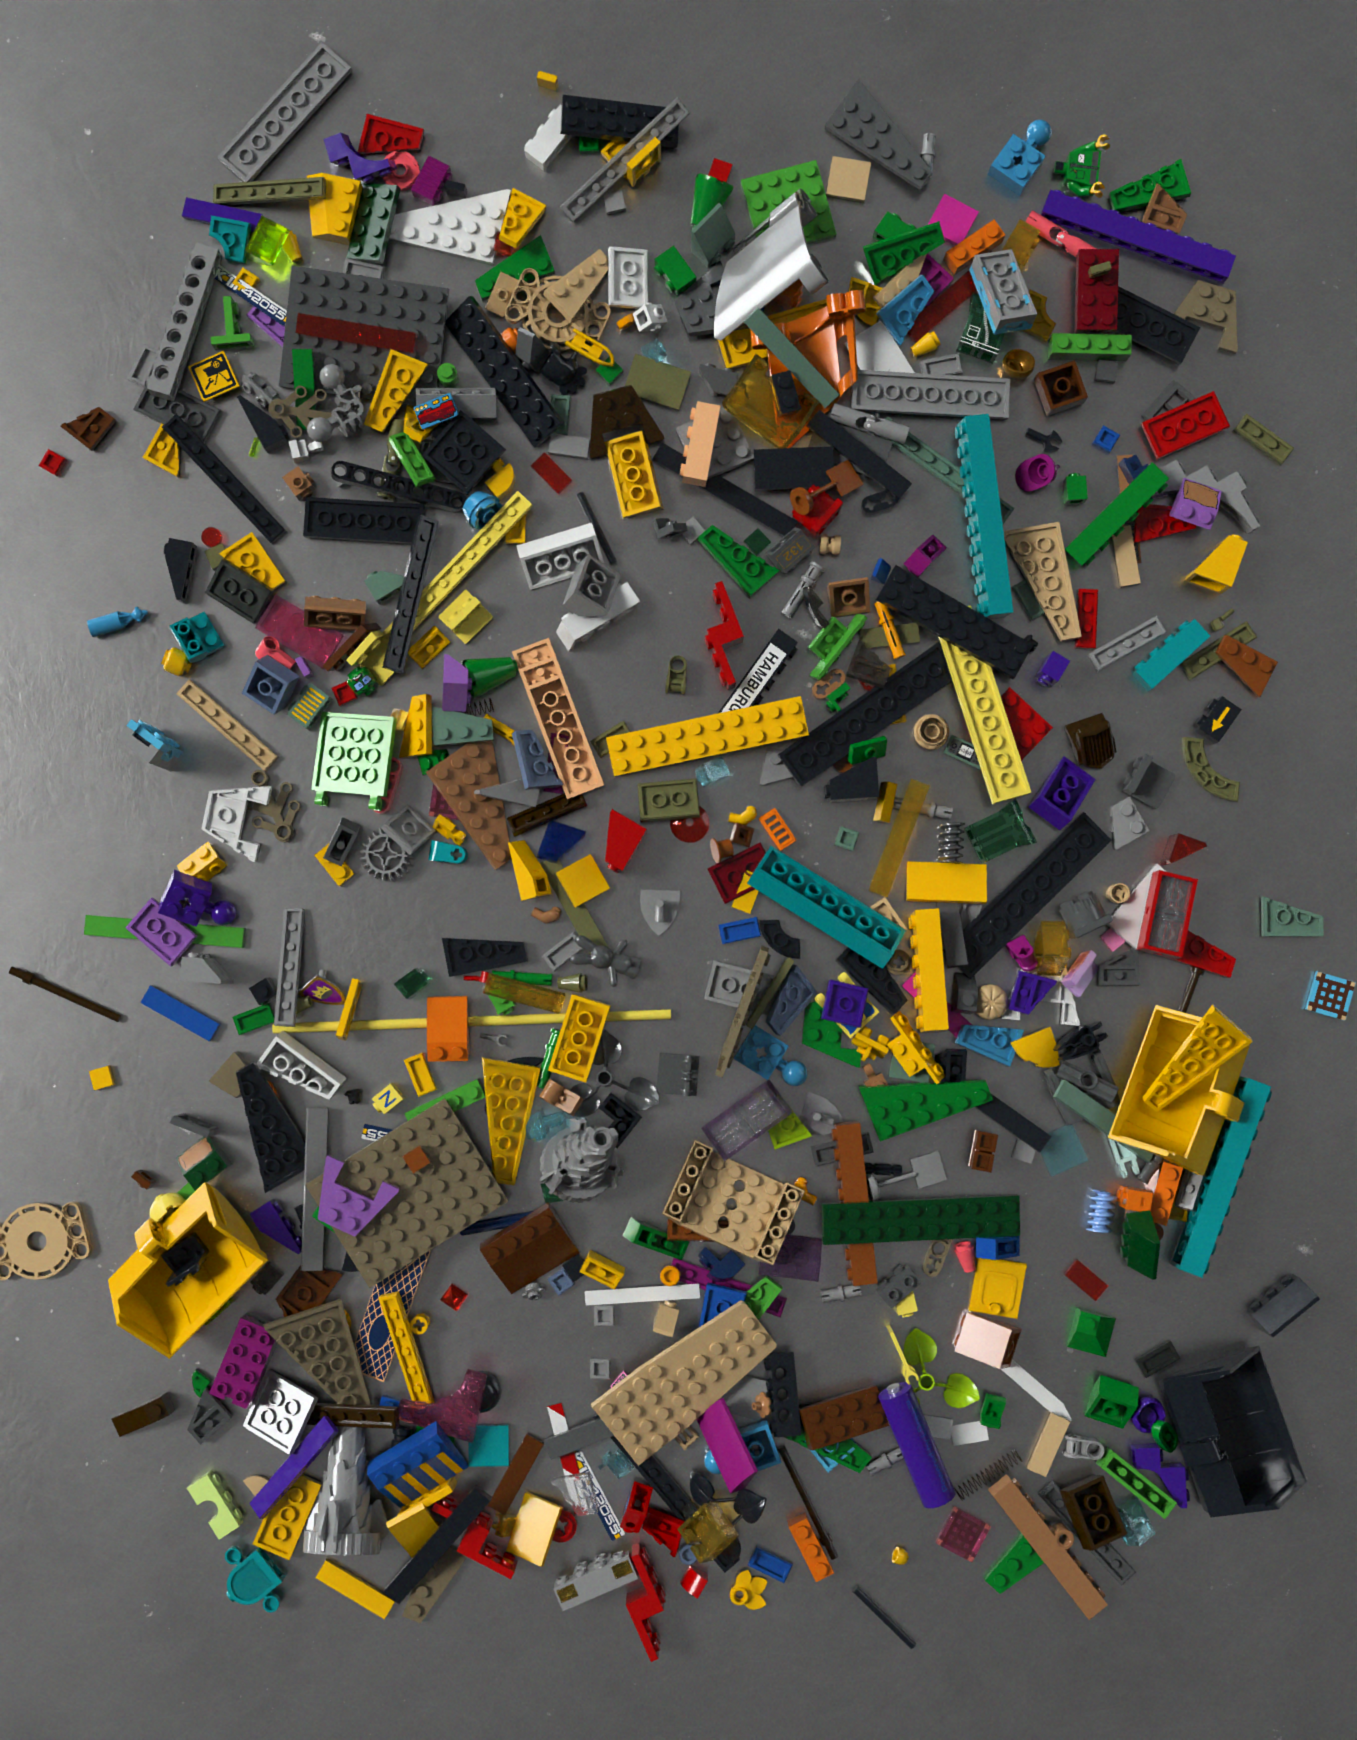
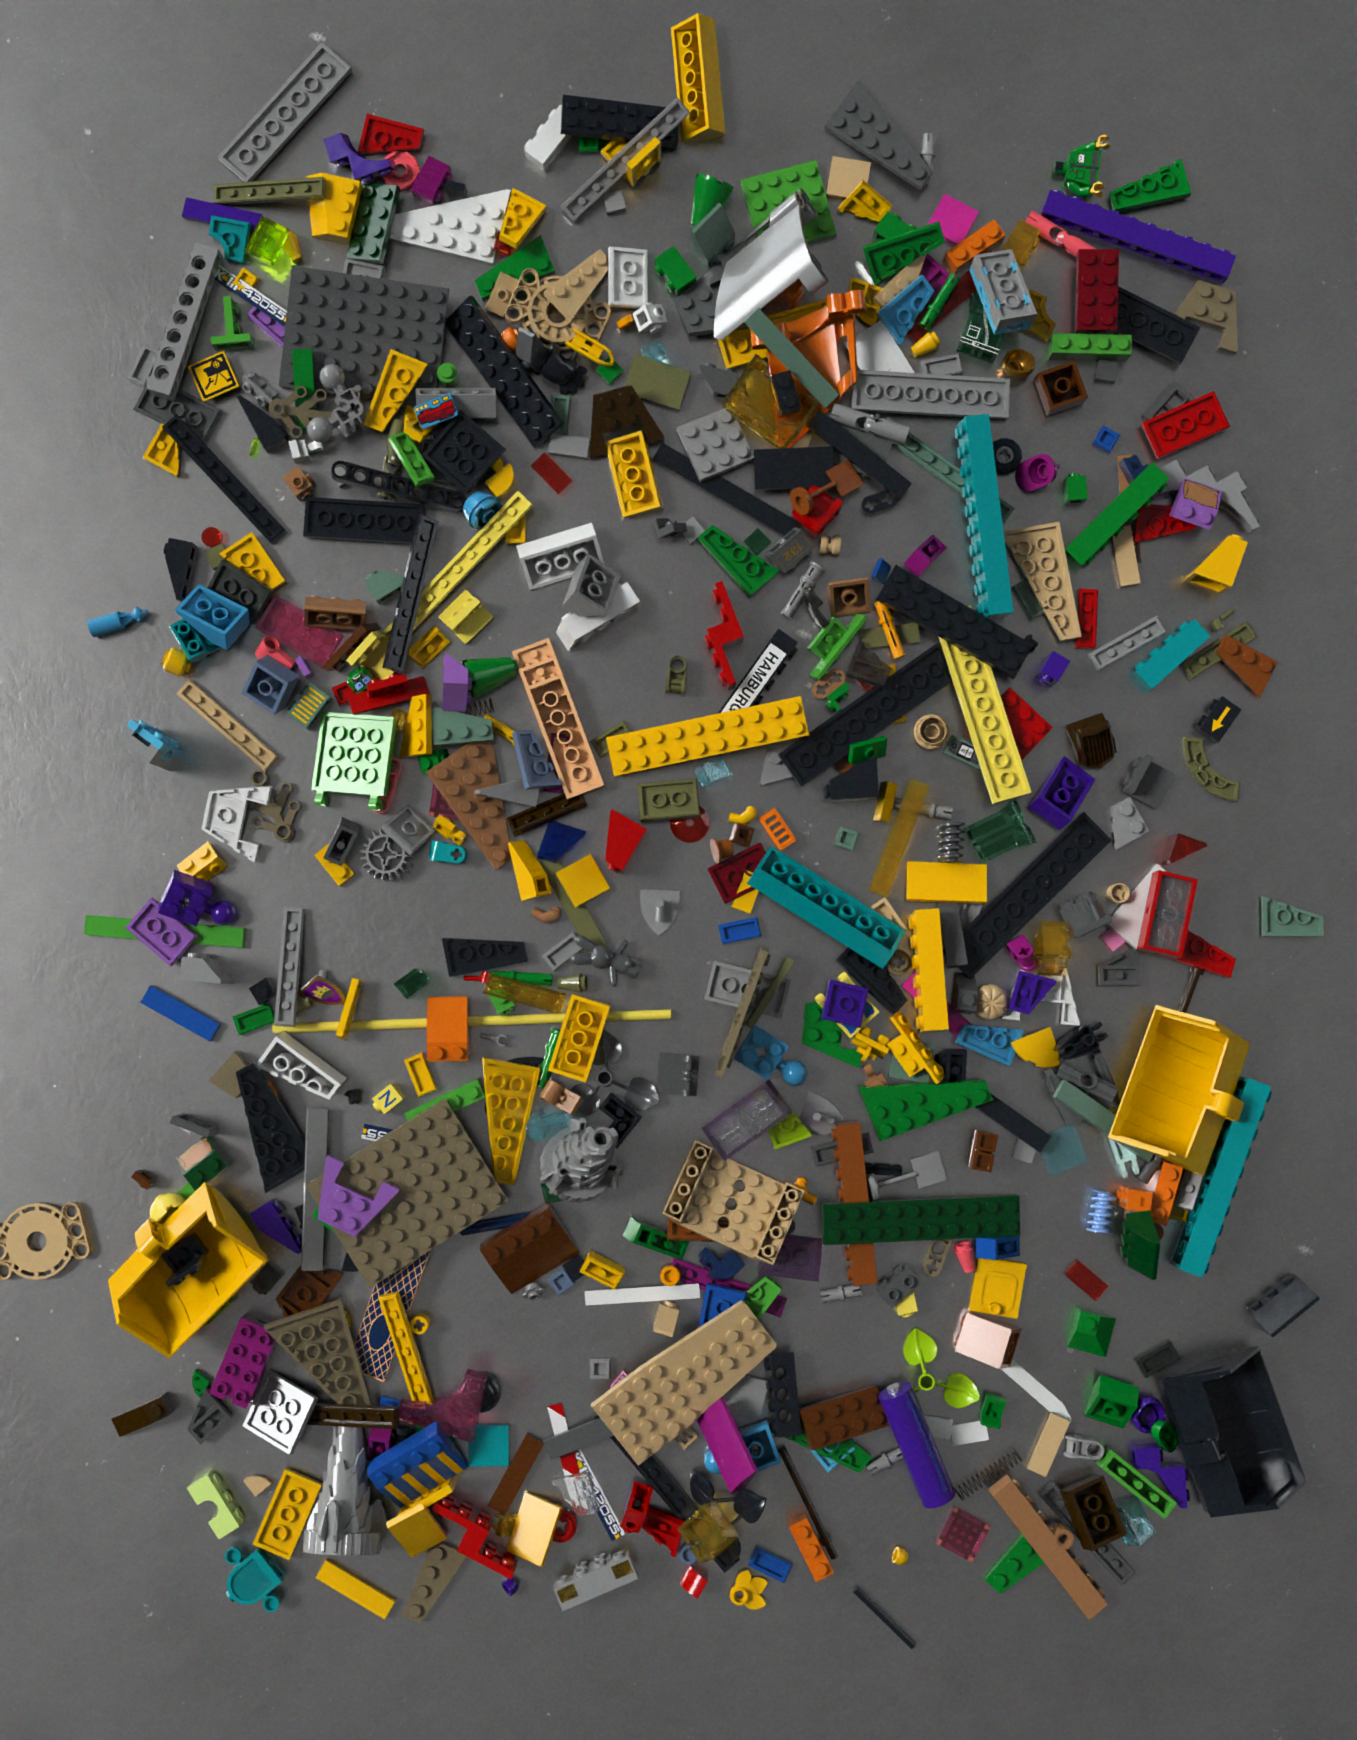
(29, 978): dark brown bar -> none
(52, 462): red tile -> none
(90, 427): reddish brown wing -> none
(101, 1077): yellow tile -> none
(214, 616): none -> dark azure slope
(293, 1467): dark purple tile -> none
(355, 333): clear red tile -> none
(379, 1441): none -> magenta slope
(387, 692): none -> red bracket
(416, 1159): dark orange tile -> none
(437, 1544): black tile -> none
(454, 1297): clear red slope -> none
(509, 1586): none -> dark purple hinge
(547, 80): yellow tile -> none
(598, 531): black bar -> none
(604, 1315): light grey tile -> none
(617, 1463): clear light blue bracket -> none
(646, 1601): red bracket -> none
(698, 78): none -> yellow slope
(701, 443): light nougat brick -> none
(720, 170): red tile -> none
(762, 1404): medium nougat plant -> none
(779, 940): black tile -> none
(790, 1001): sand blue wing -> none
(866, 202): none -> yellow wing
(907, 1369): light yellow flag -> none
(939, 302): none -> green pin
(1012, 450): none -> black bush
(1024, 155): dark azure brick -> none
(1045, 439): black bar -> none
(1081, 973): lavender panel -> none
(1099, 270): olive tile -> none
(1164, 211): medium nougat wing -> none
(1204, 1050): yellow wing -> none
(1263, 439): olive tile -> none
(1330, 996): tile -> none

